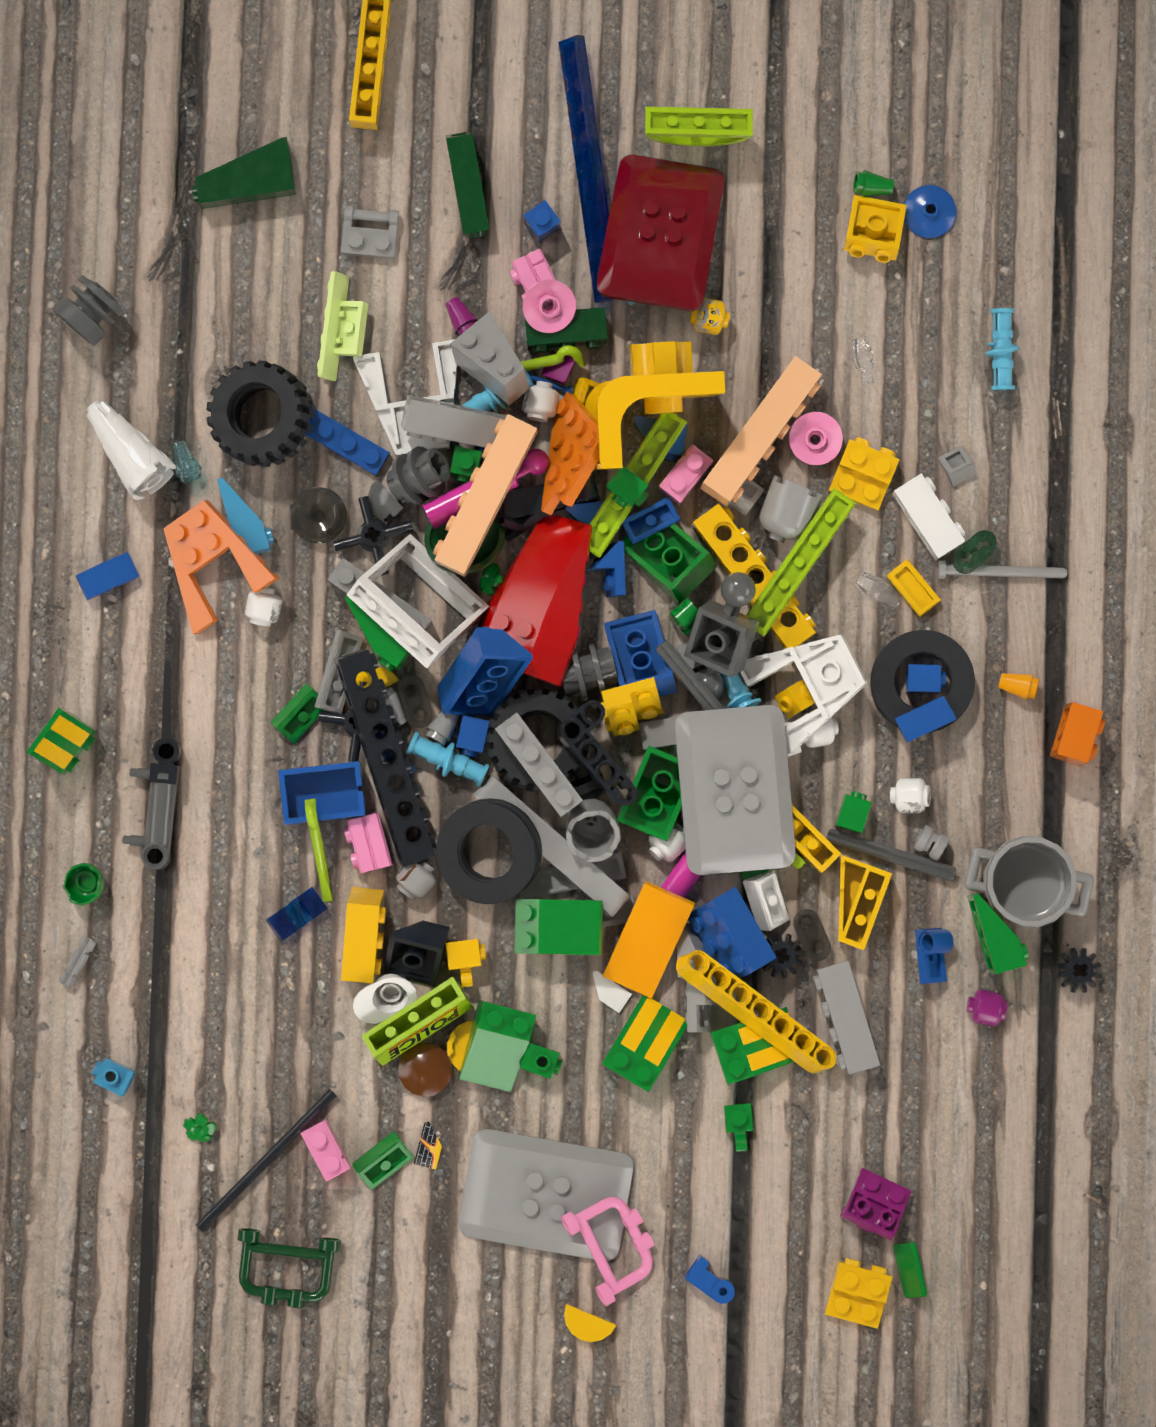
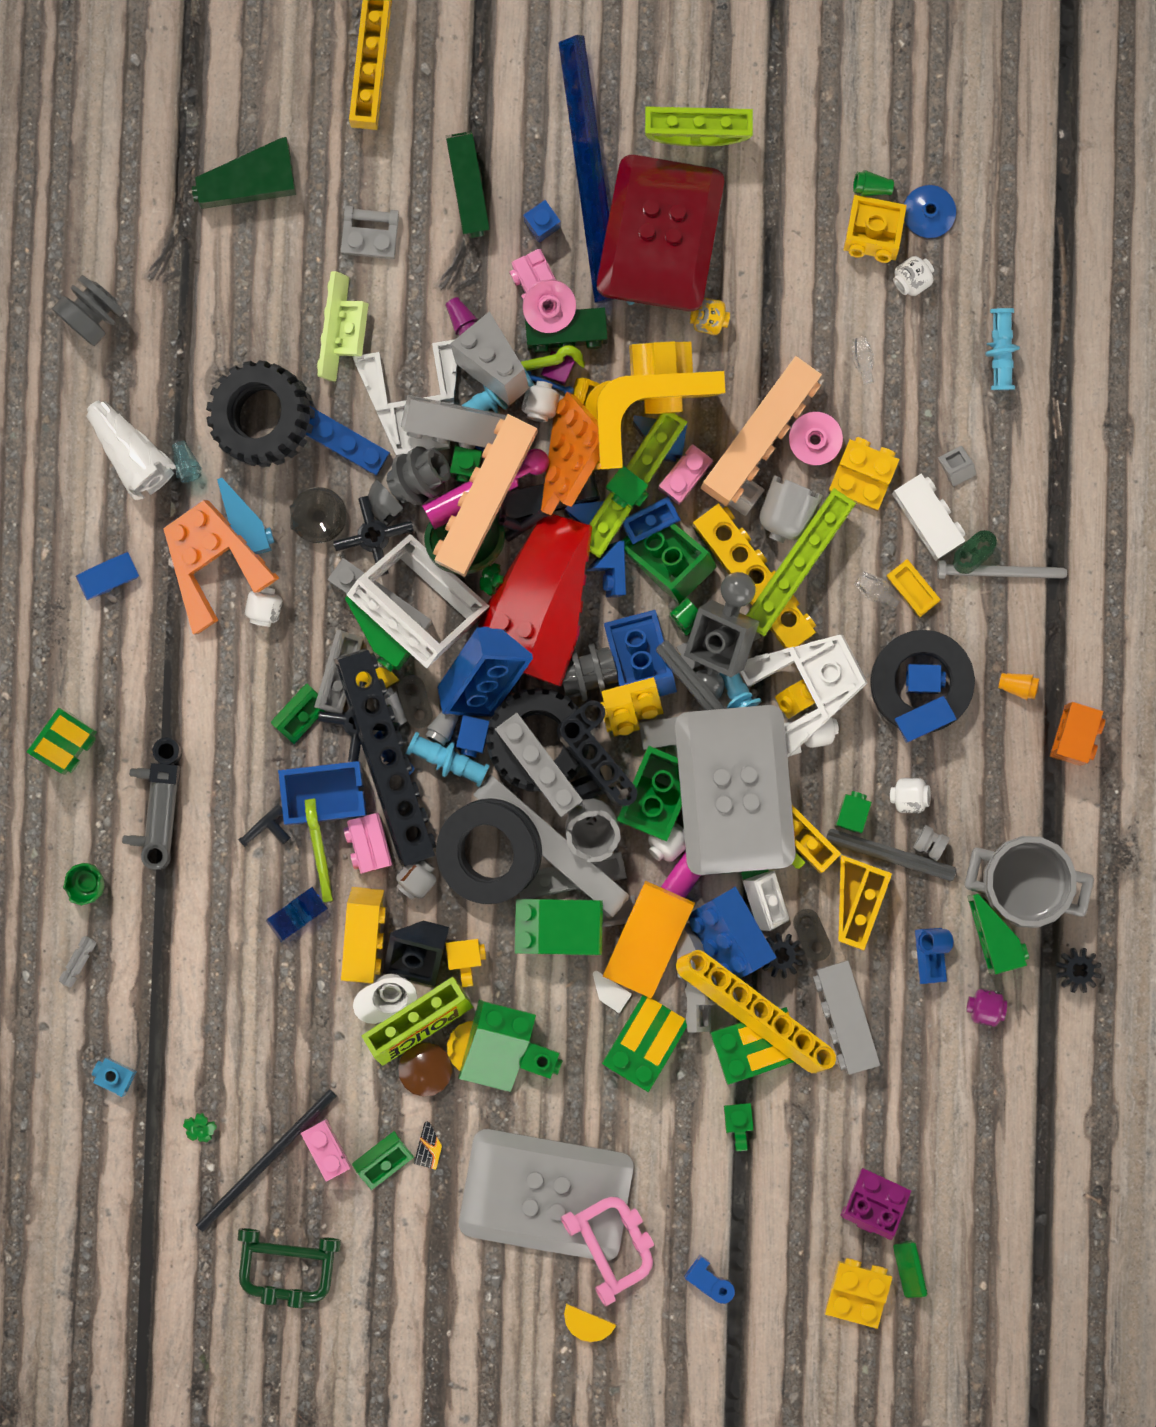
(267, 821): none -> black piece
(913, 276): none -> white head

